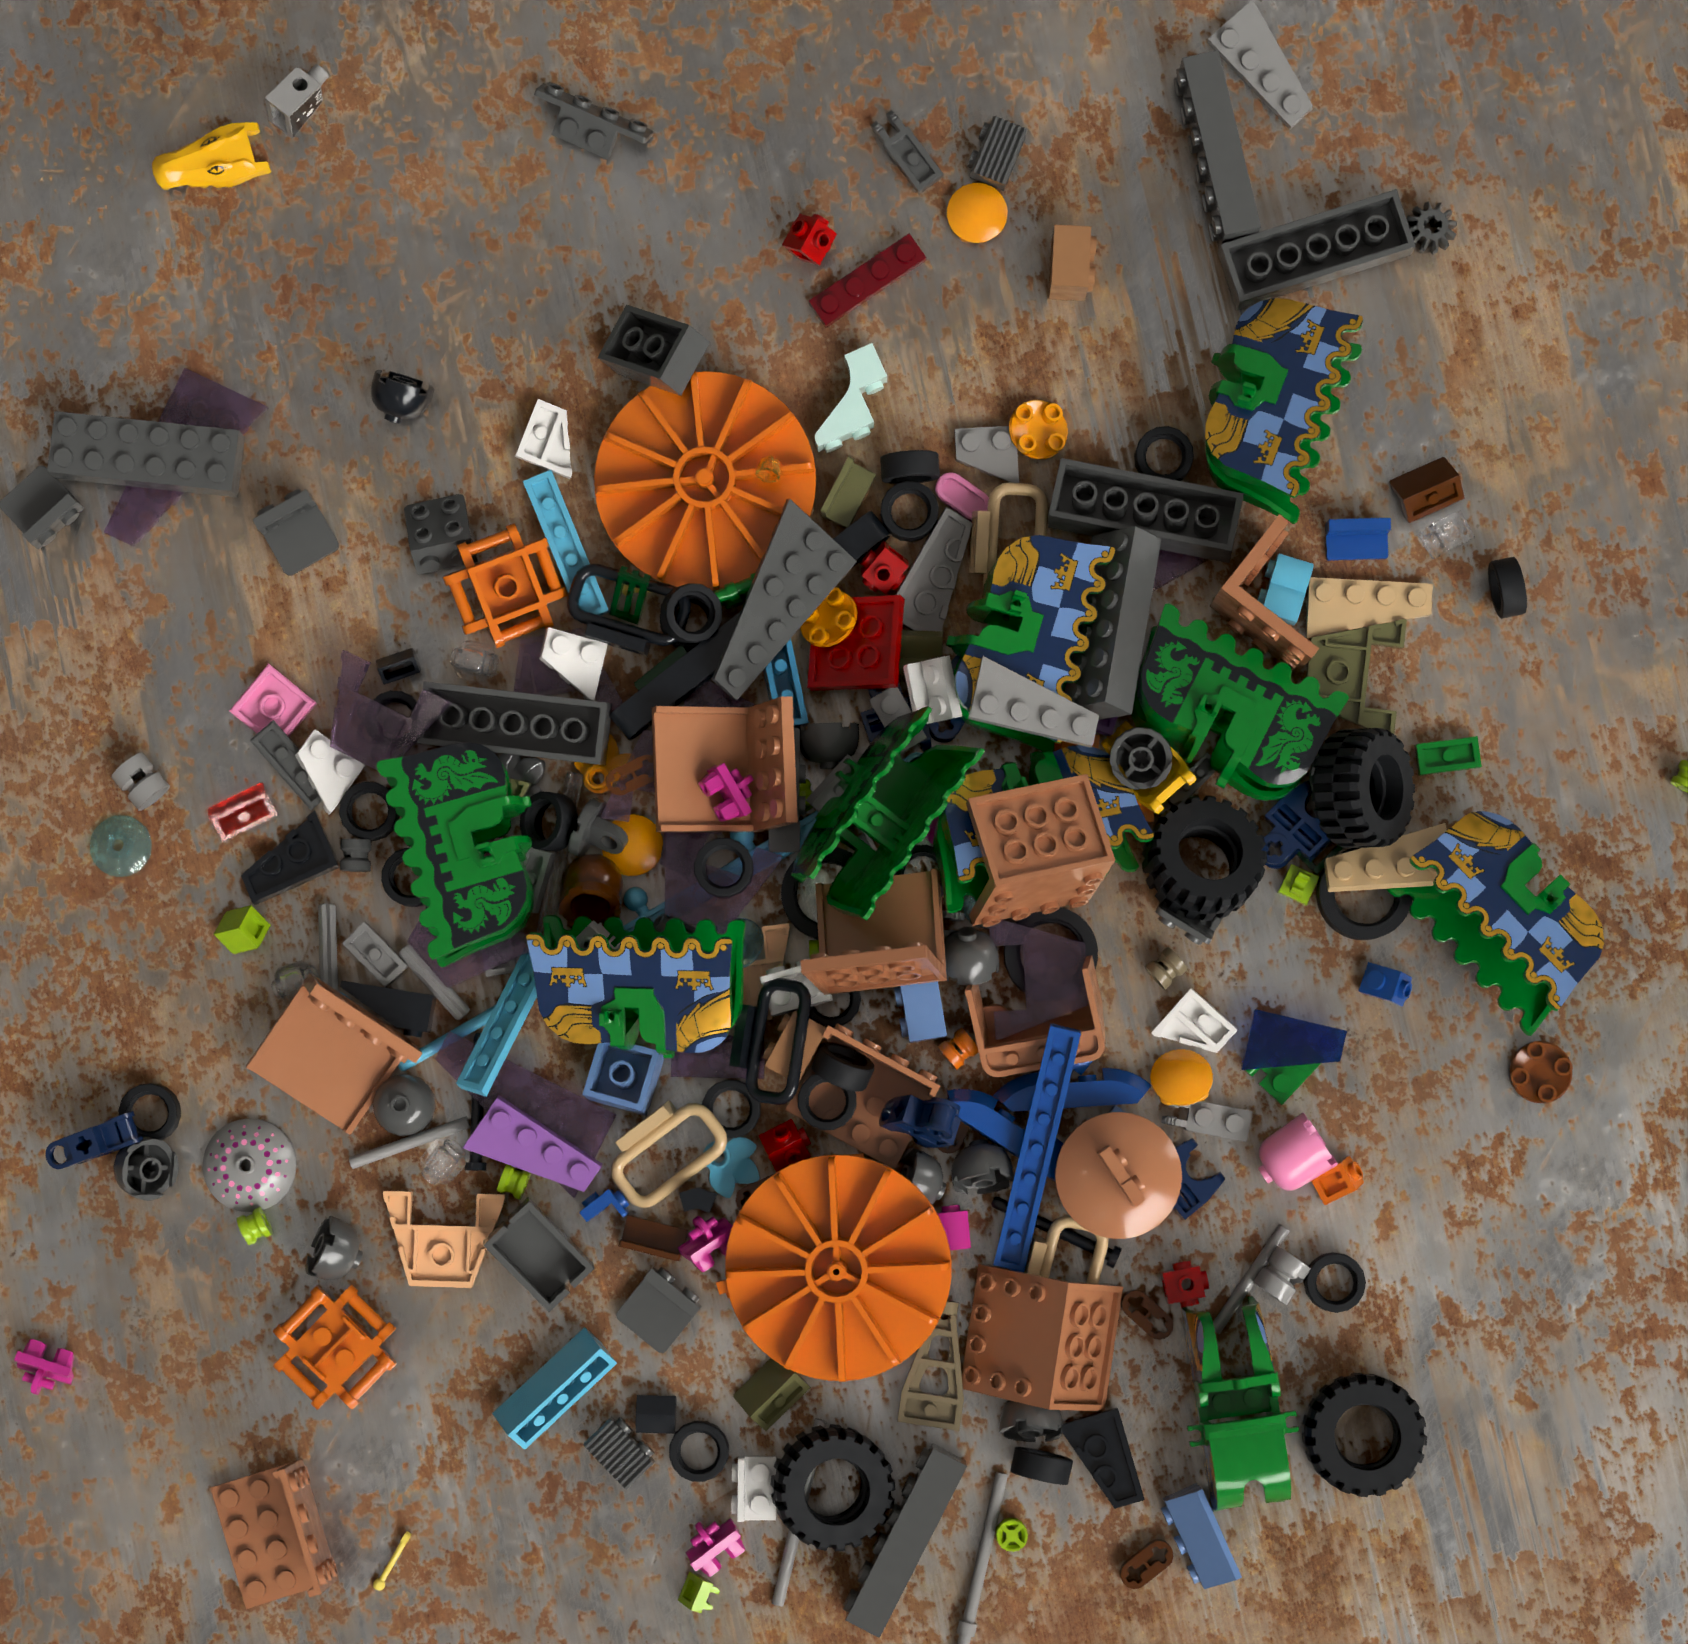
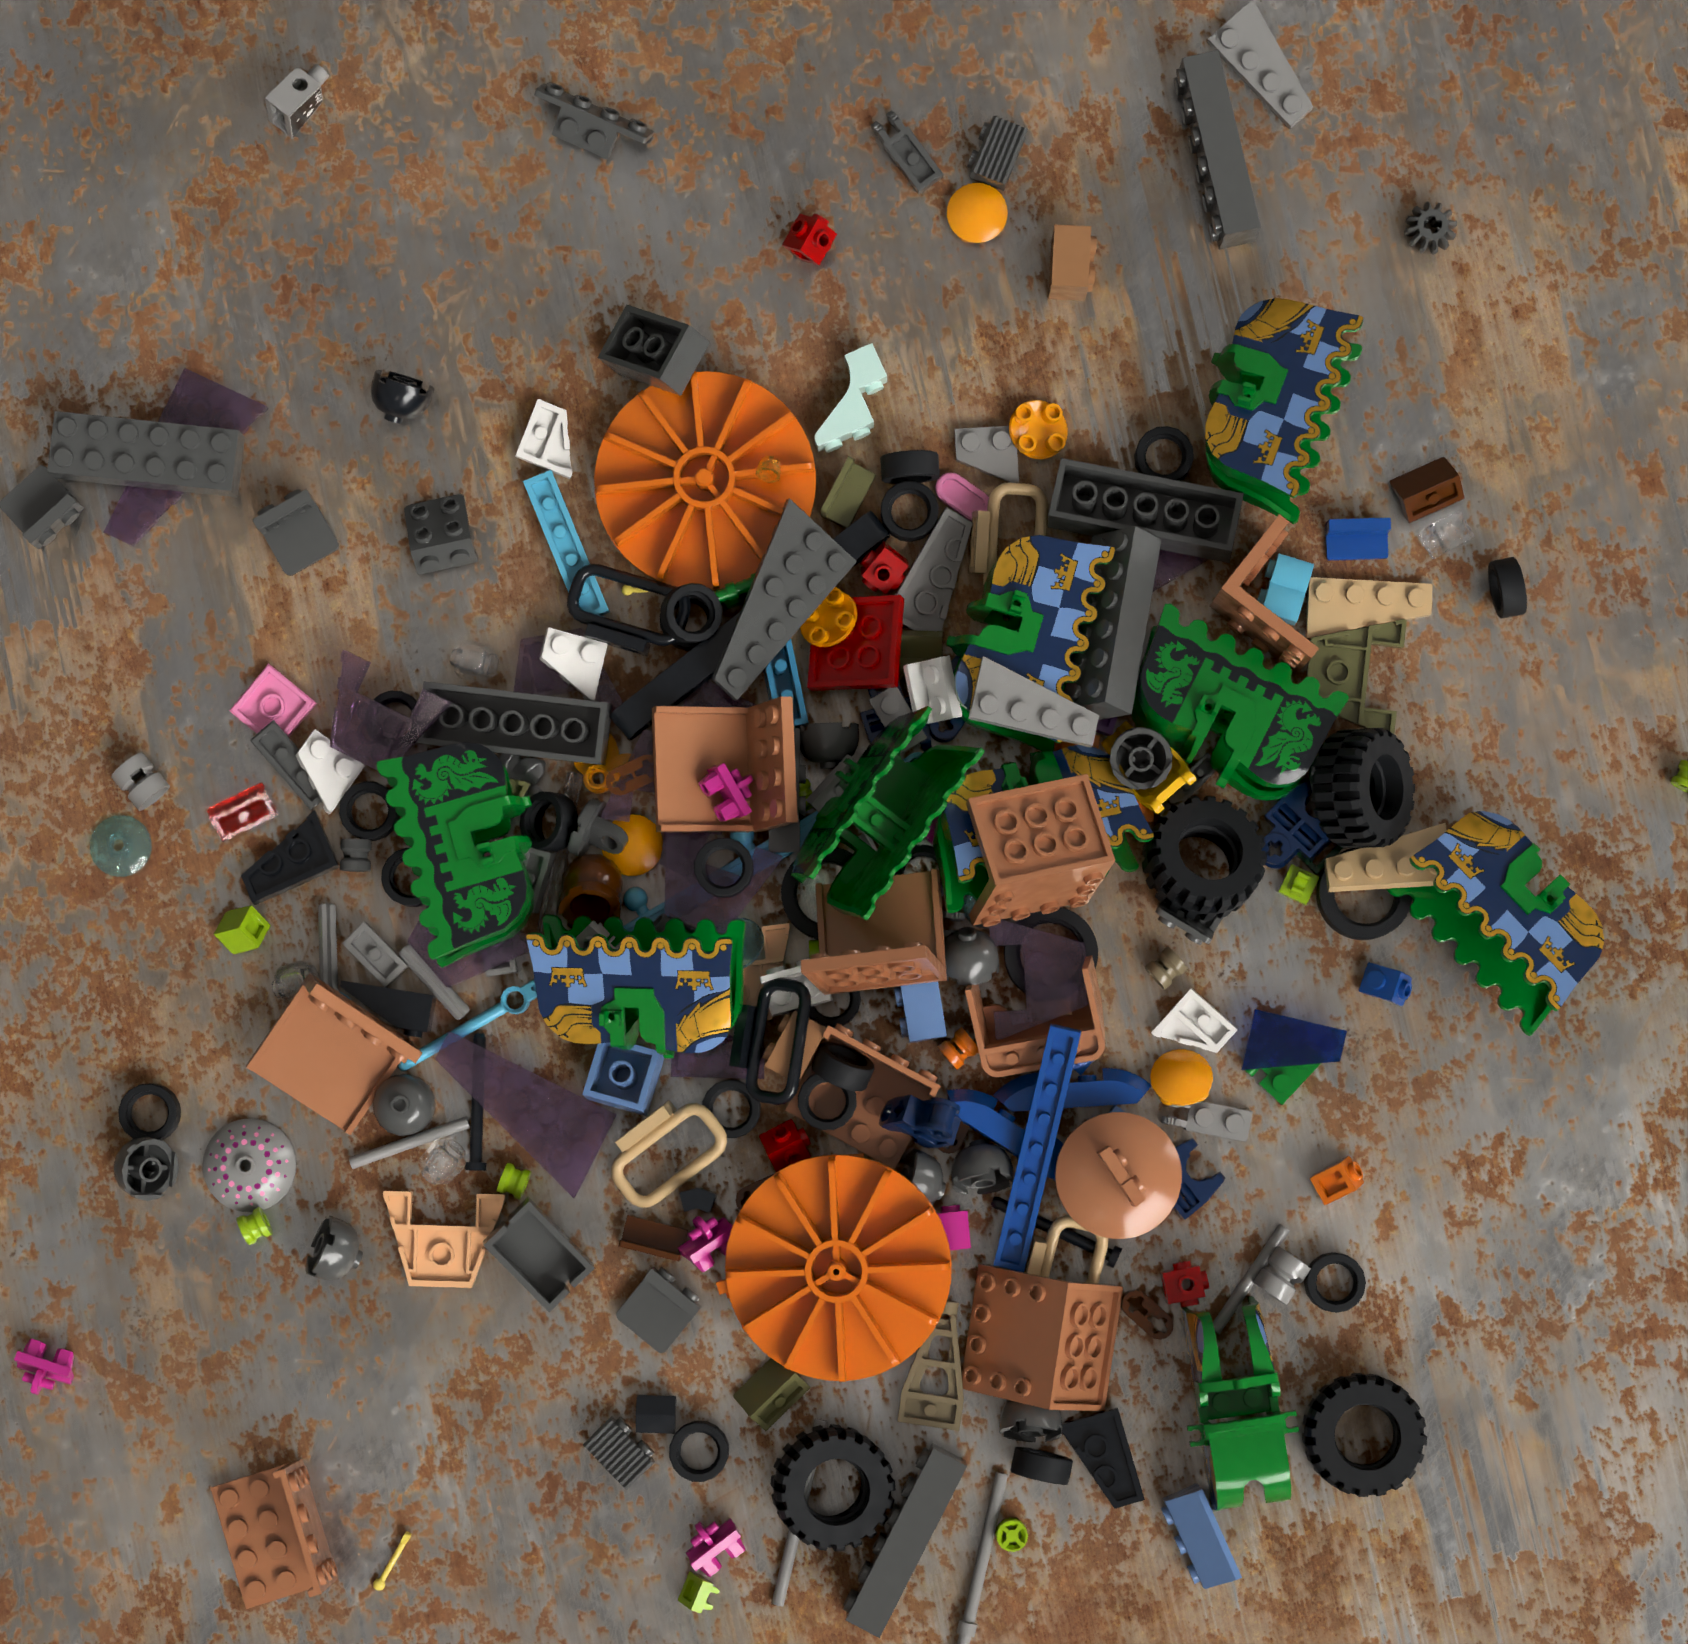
(95, 1141): dark blue piece -> none
(214, 160): yellow animal -> none
(335, 1347): orange brick -> none
(395, 660): black piece -> none
(500, 1030): medium azure plate -> none
(505, 586): orange brick -> none
(527, 1144): medium lavender wing -> none
(554, 1388): medium azure brick -> none
(595, 1204): blue bracket -> none
(634, 580): dark green tile -> none
(660, 667): dark green tile -> none
(734, 1168): medium azure plate -> none
(754, 1488): white bracket -> none
(867, 280): dark red plate -> none
(1152, 1569): reddish brown beam -> none
(1294, 1155): bright pink cylinder -> none
(1316, 249): dark grey brick -> none
(1448, 756): green plate -> none
(1540, 1072): dark orange dish -> none

